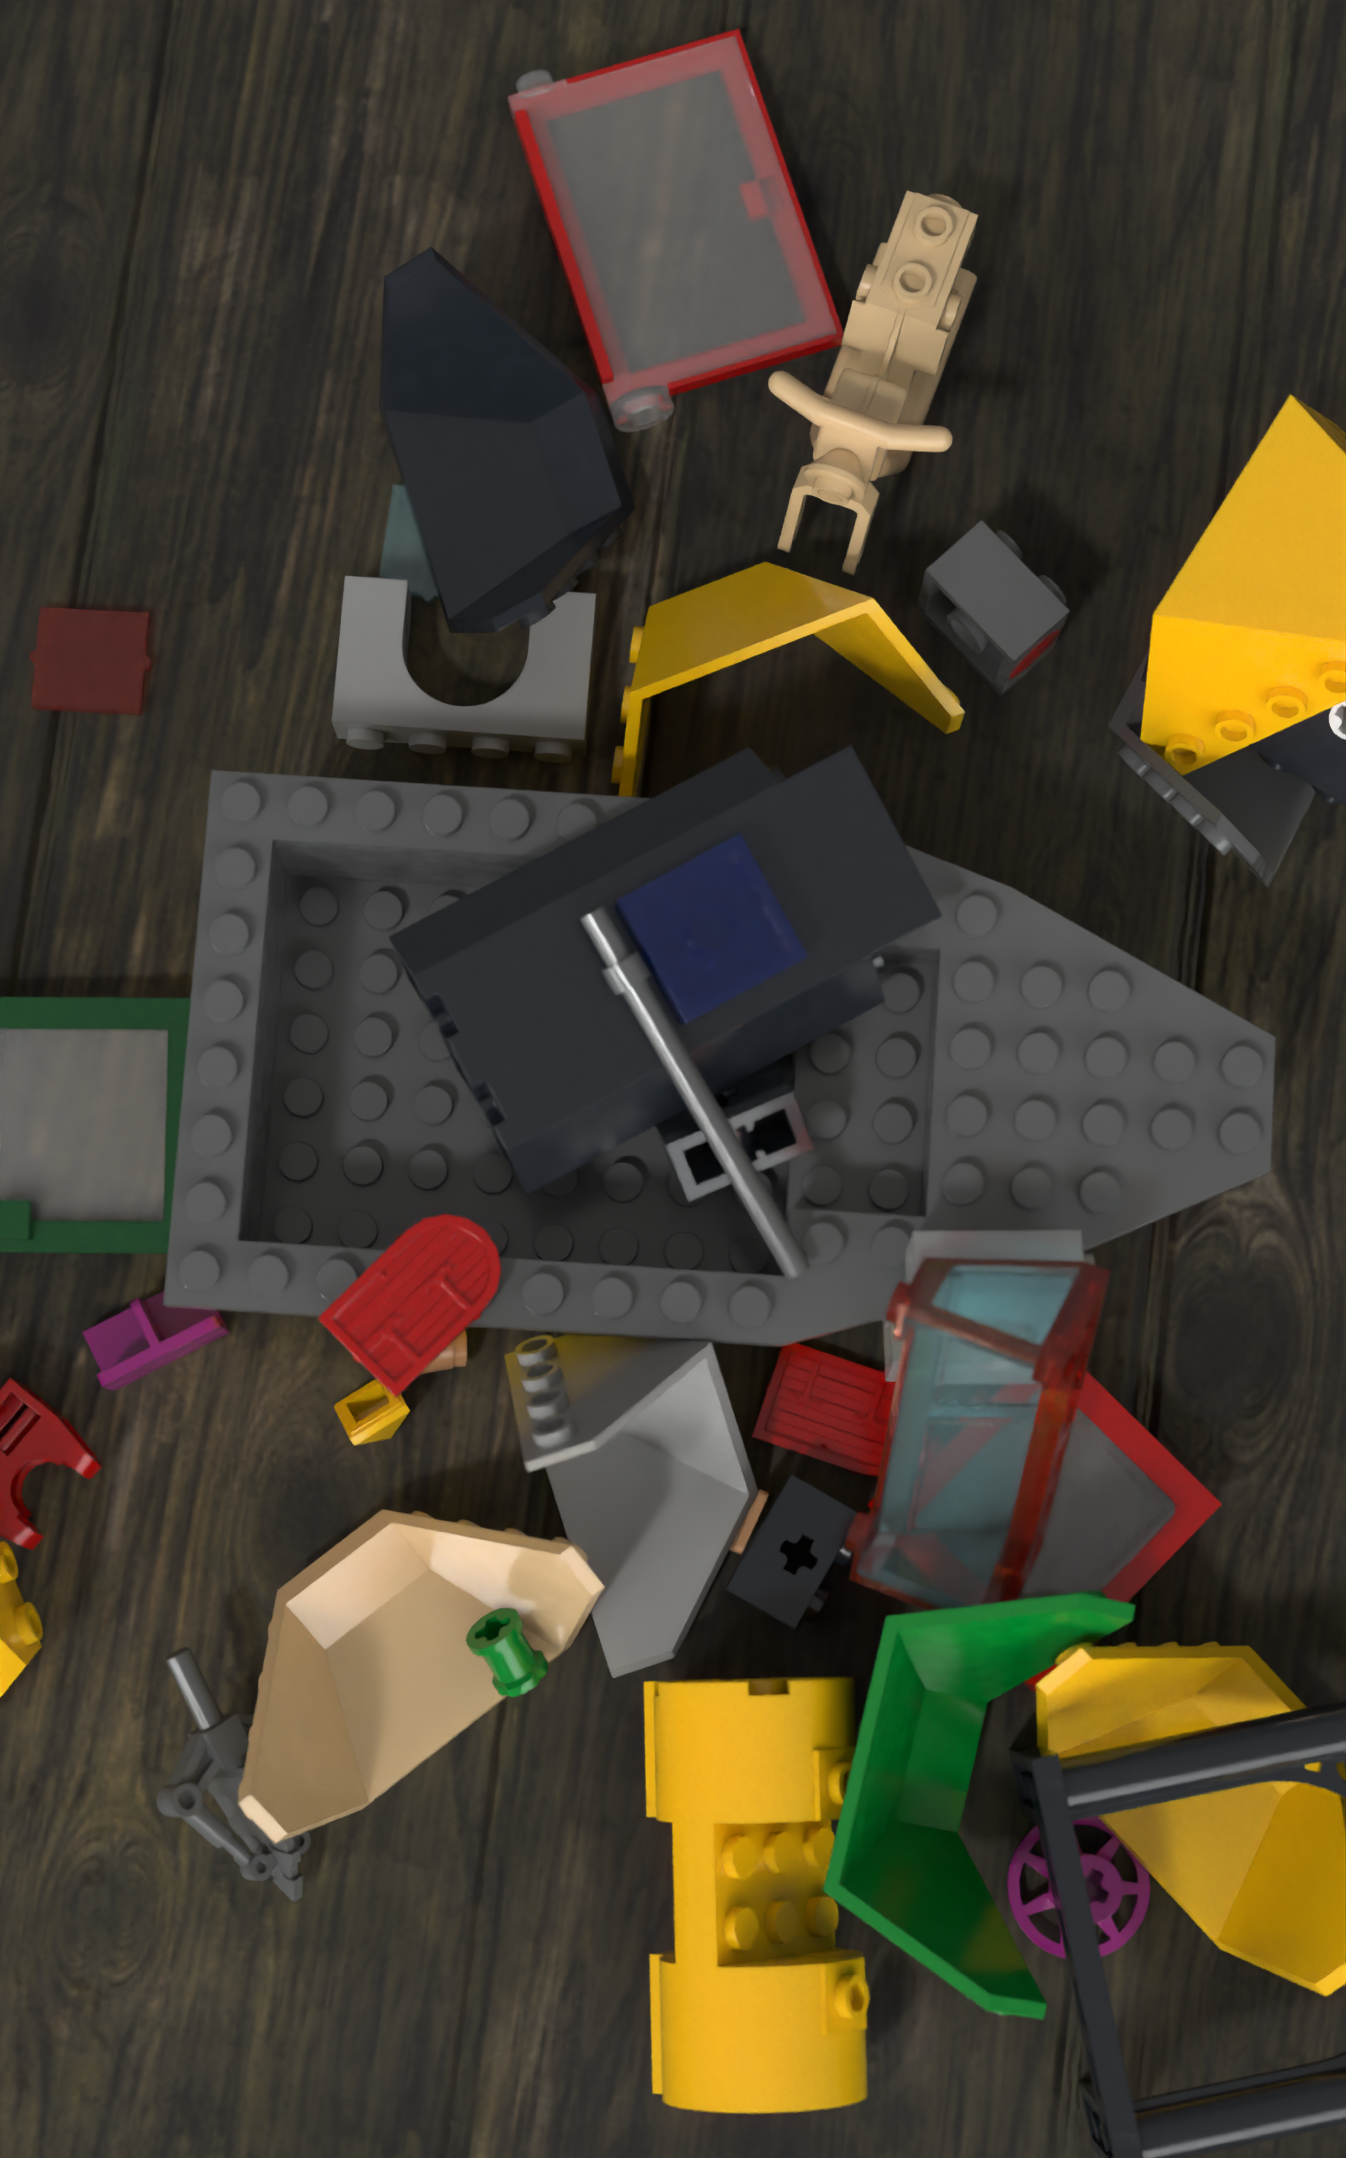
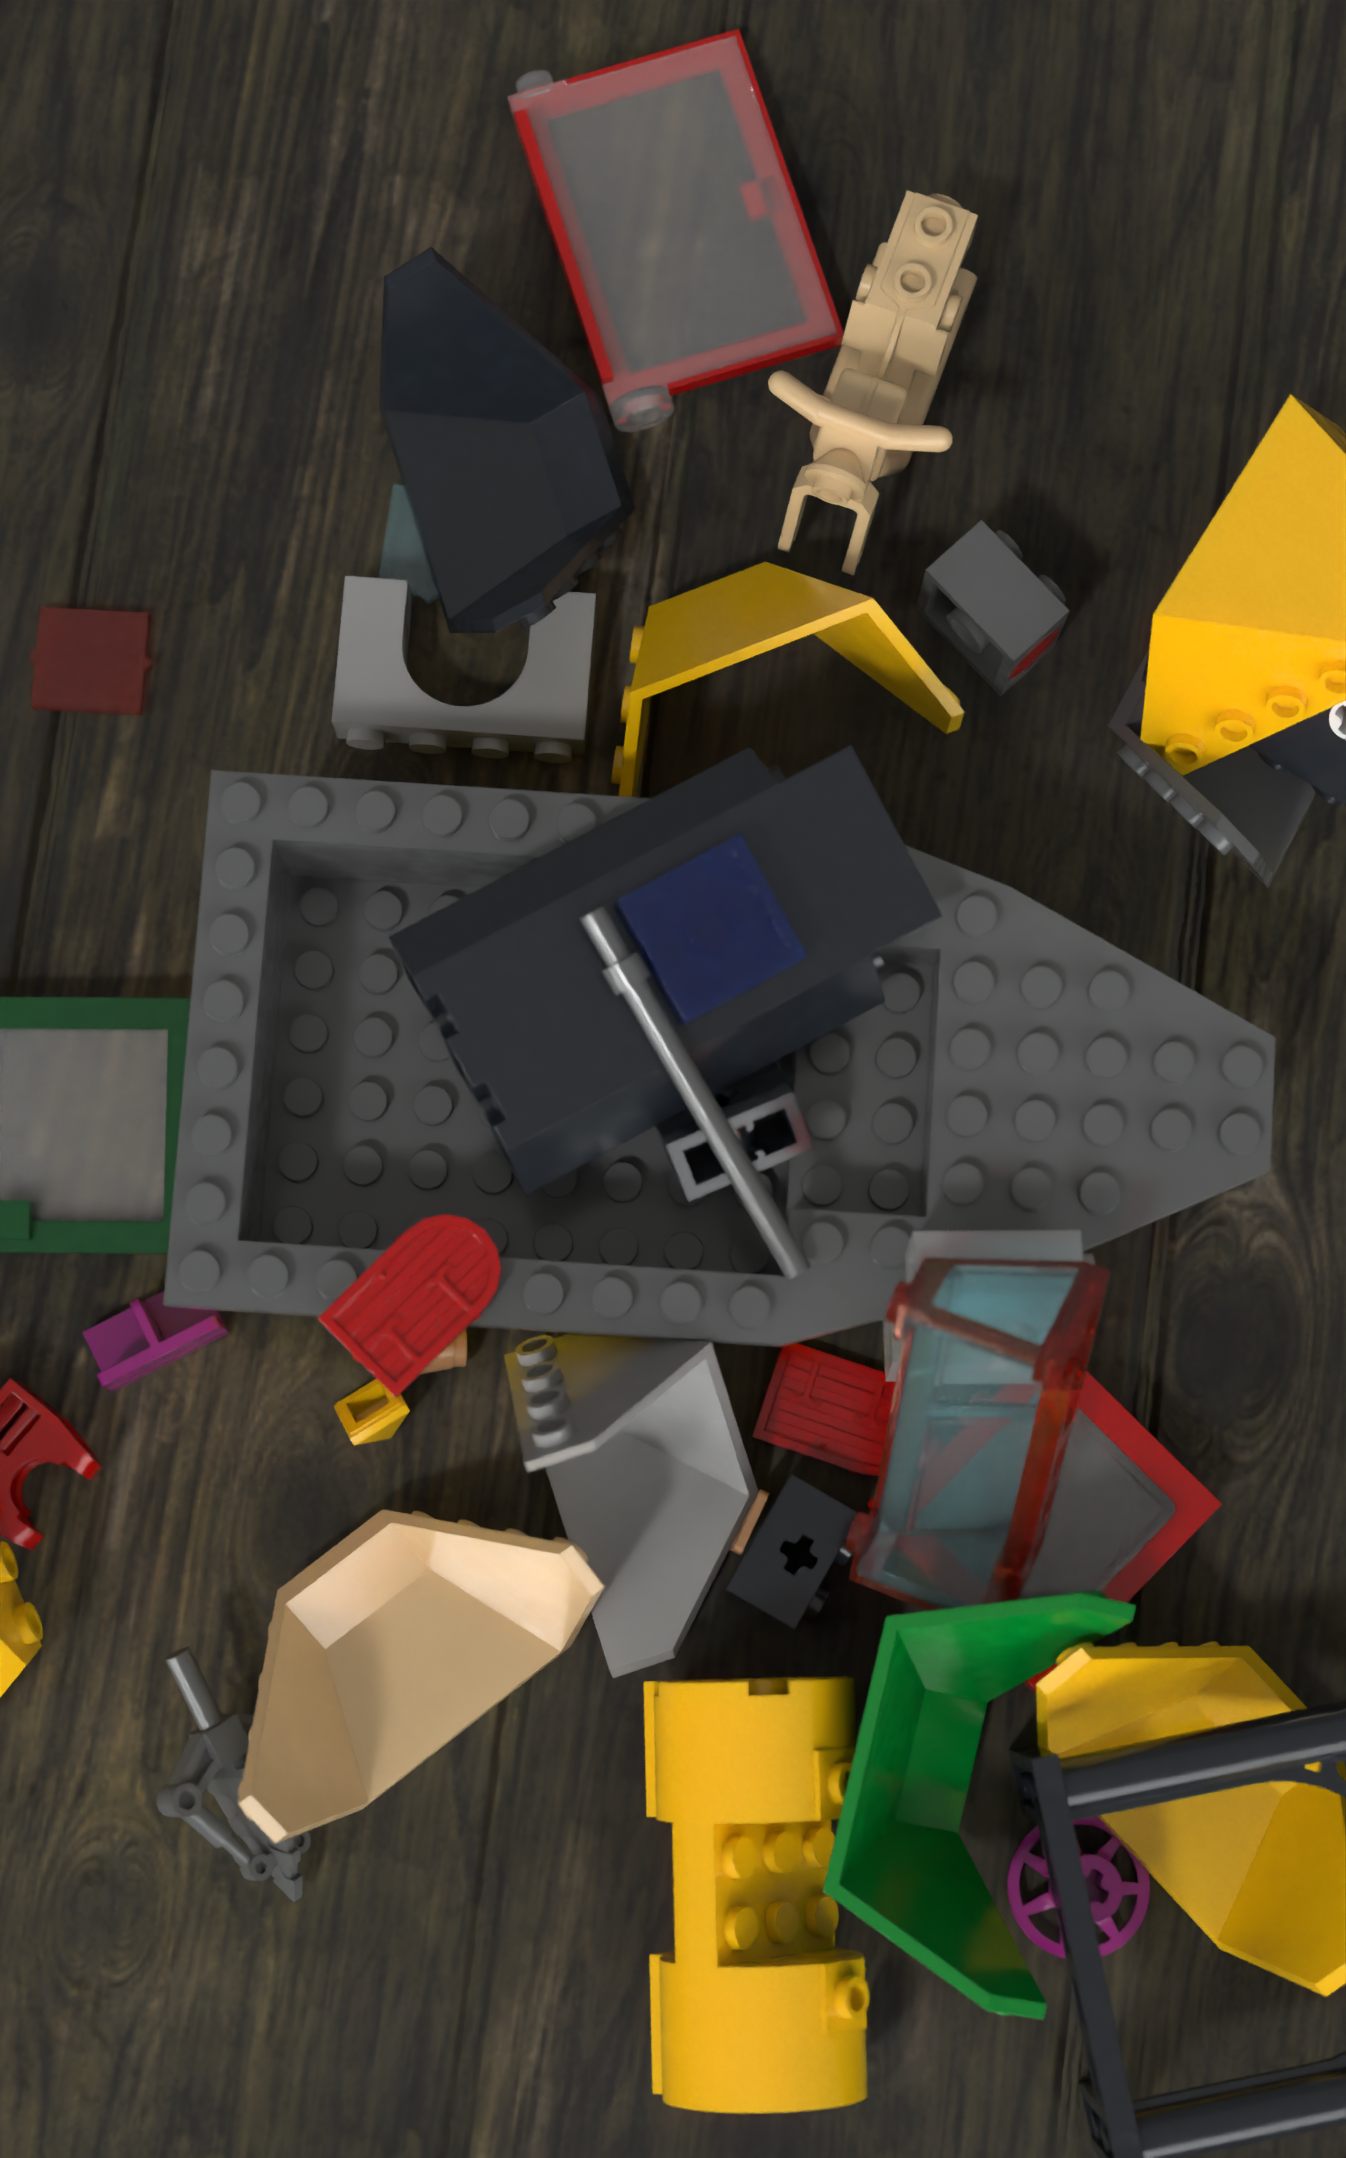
(507, 1652): green bush -> none

